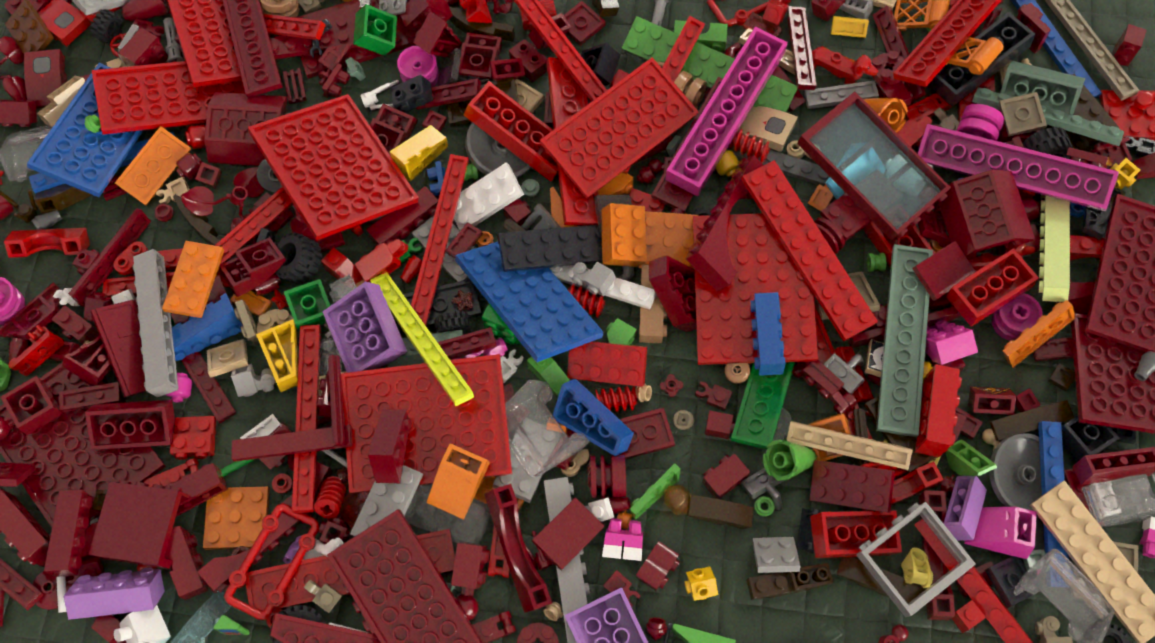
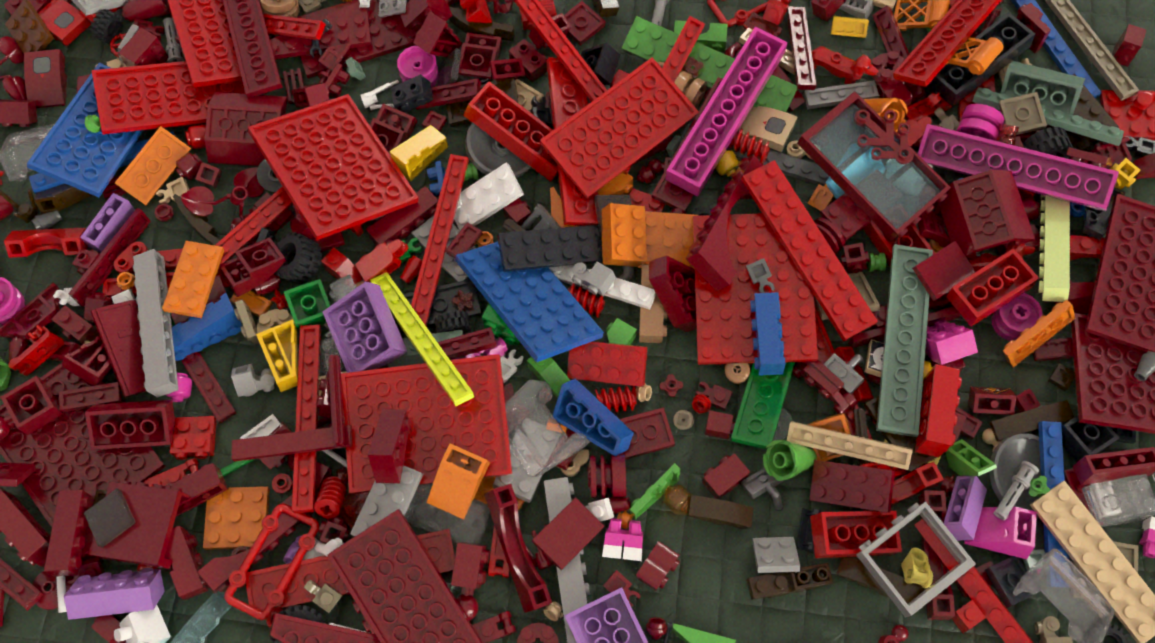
(60, 100): tan slope -> none
(107, 222): none -> medium lavender brick
(109, 517): none -> clear smoke tile
(123, 277): none -> orange plate
(227, 358): tan plate -> none
(230, 627): bright green slope -> none
(310, 95): none -> dark red brick
(375, 30): green brick -> none
(530, 187): sand green plate -> none
(540, 111): none -> black plate
(693, 62): none -> clear red plate
(701, 403): none -> red plate
(701, 583): yellow brick -> none
(760, 273): none -> dark grey plate
(764, 500): bright green plate -> none
(855, 258): none -> dark red brick
(885, 138): none -> dark red plant
(932, 99): none -> red plate
(1009, 130): none -> clear red wheel
(1017, 481): none -> light grey pin
(1042, 490): none -> bright green plate

